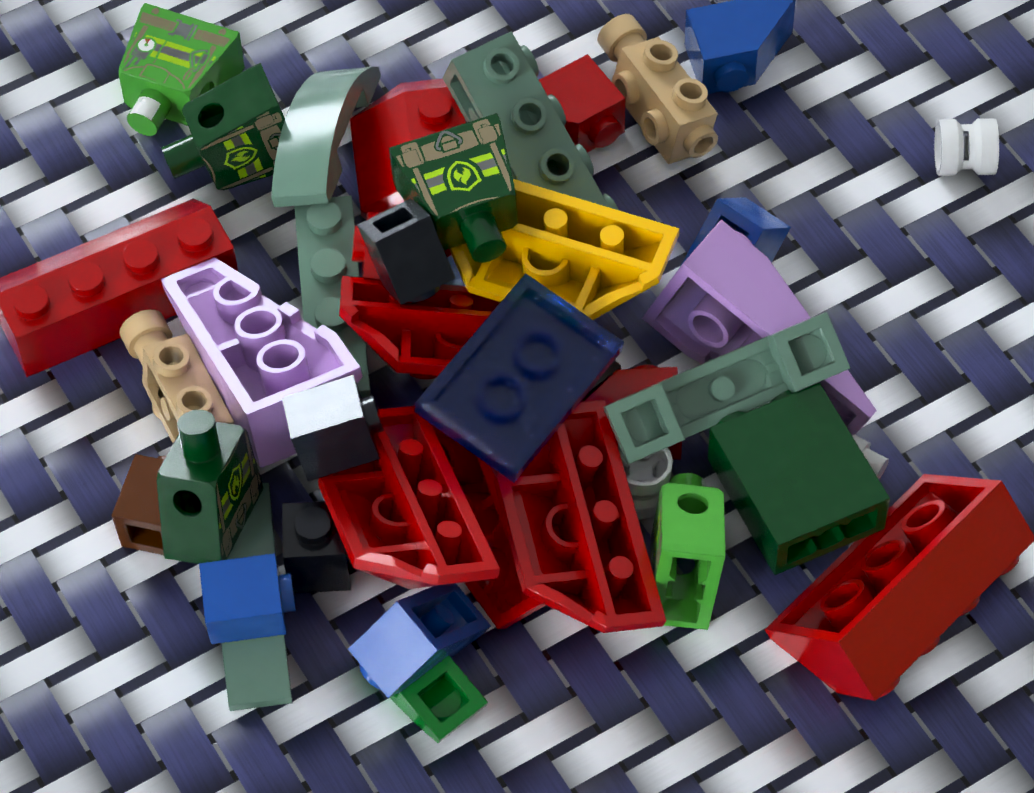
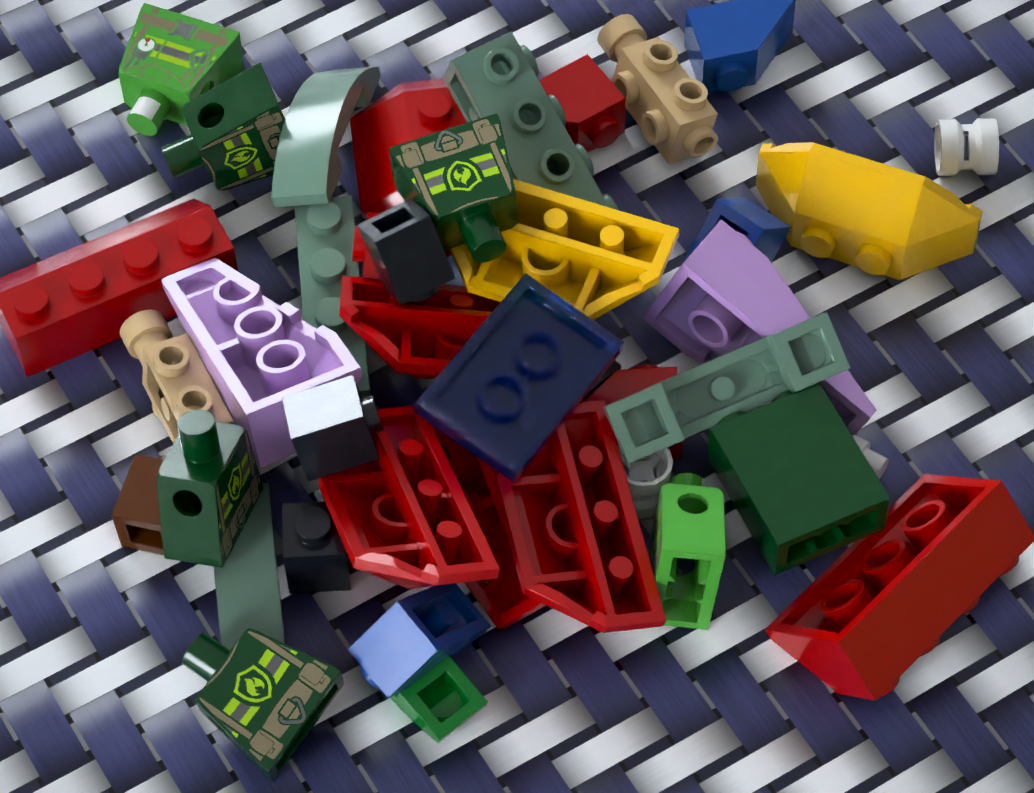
(245, 598): blue brick -> none
(262, 694): none -> dark green torso
(864, 210): none -> yellow wedge

